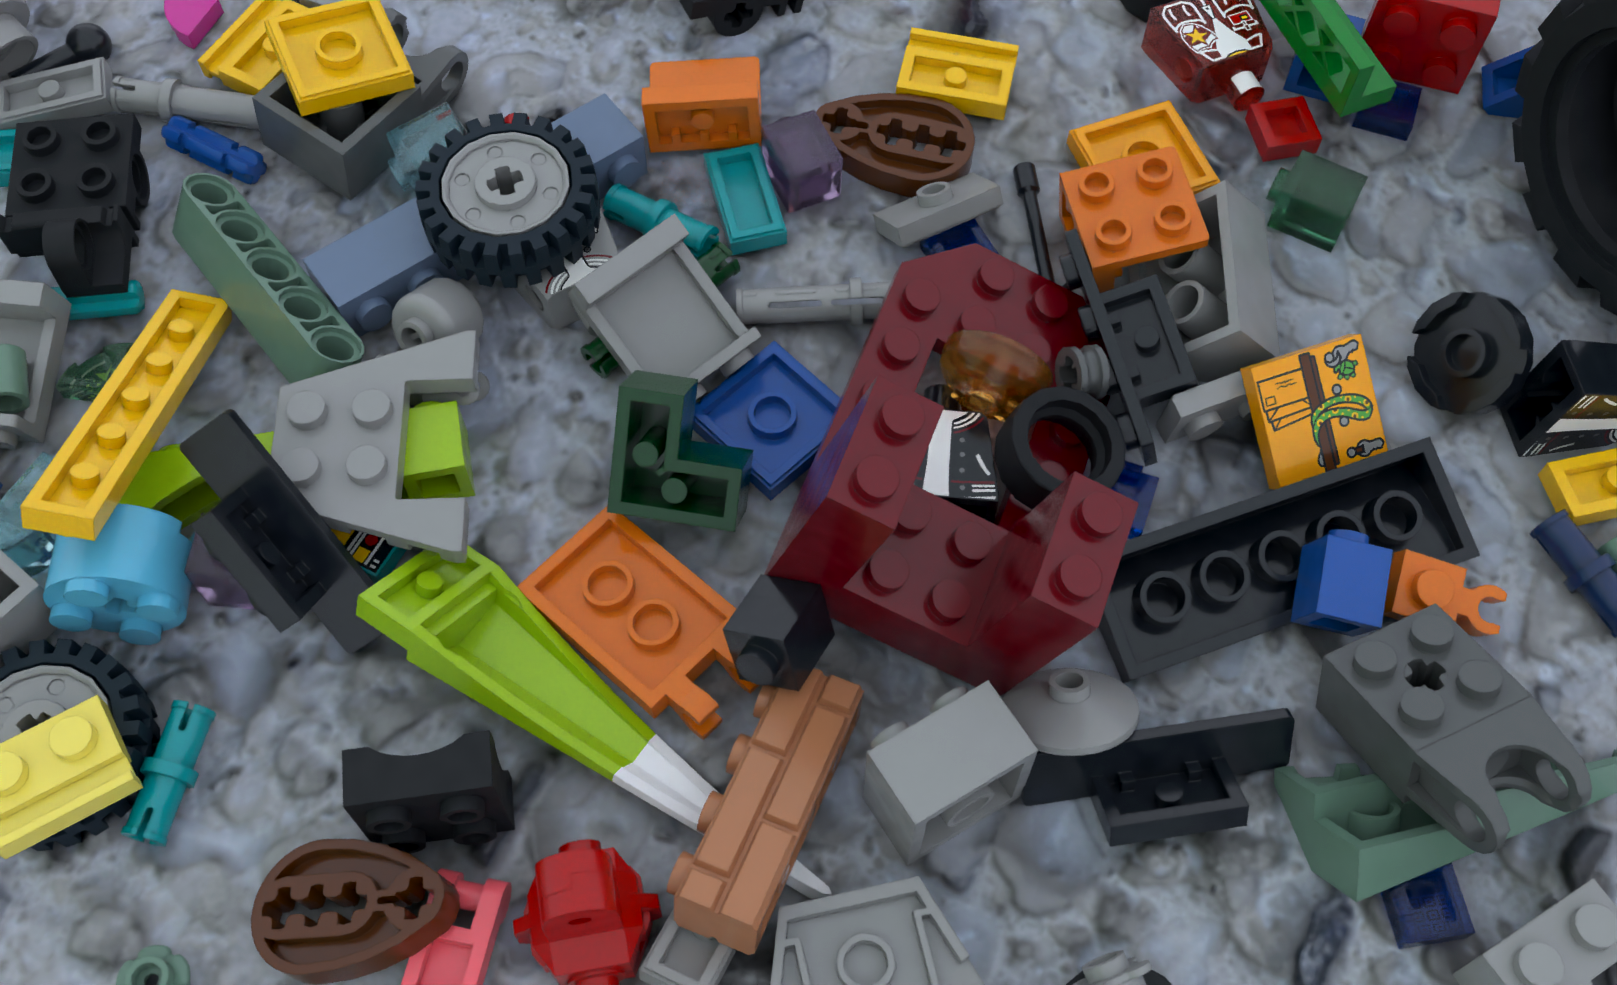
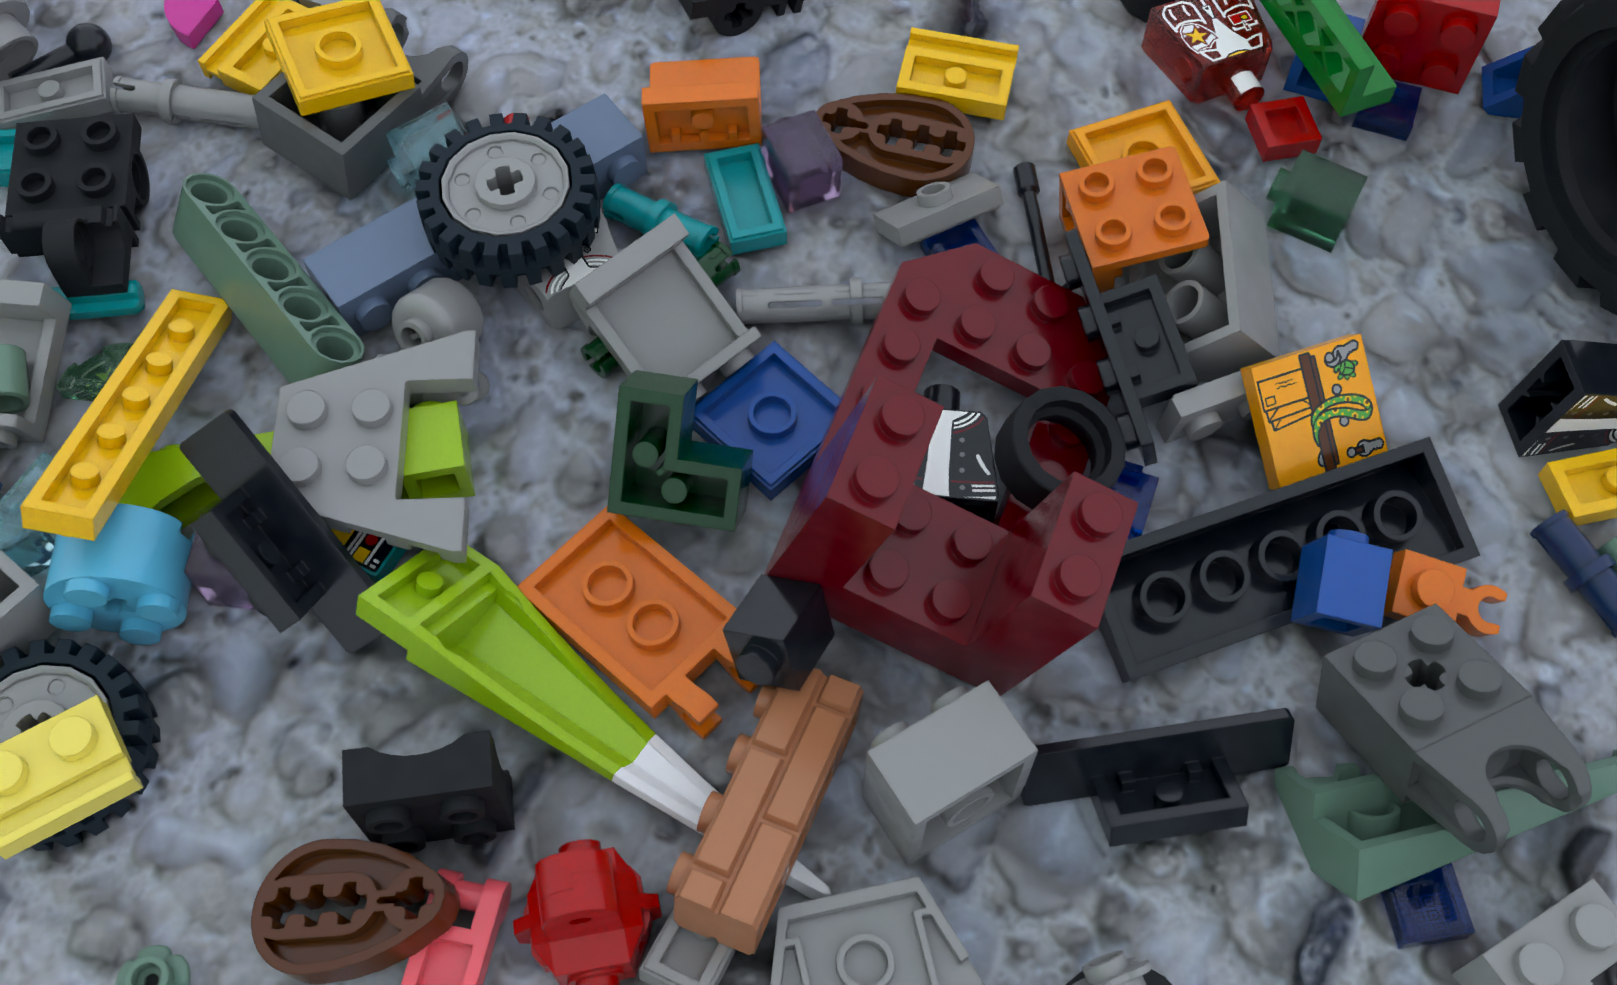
(168, 773): teal pin -> none
(214, 149): blue axle -> none
(991, 372): clear orange piece -> none
(1074, 711): light grey dish -> none
(1083, 370): dark grey bush -> none
(1471, 353): black tile -> none

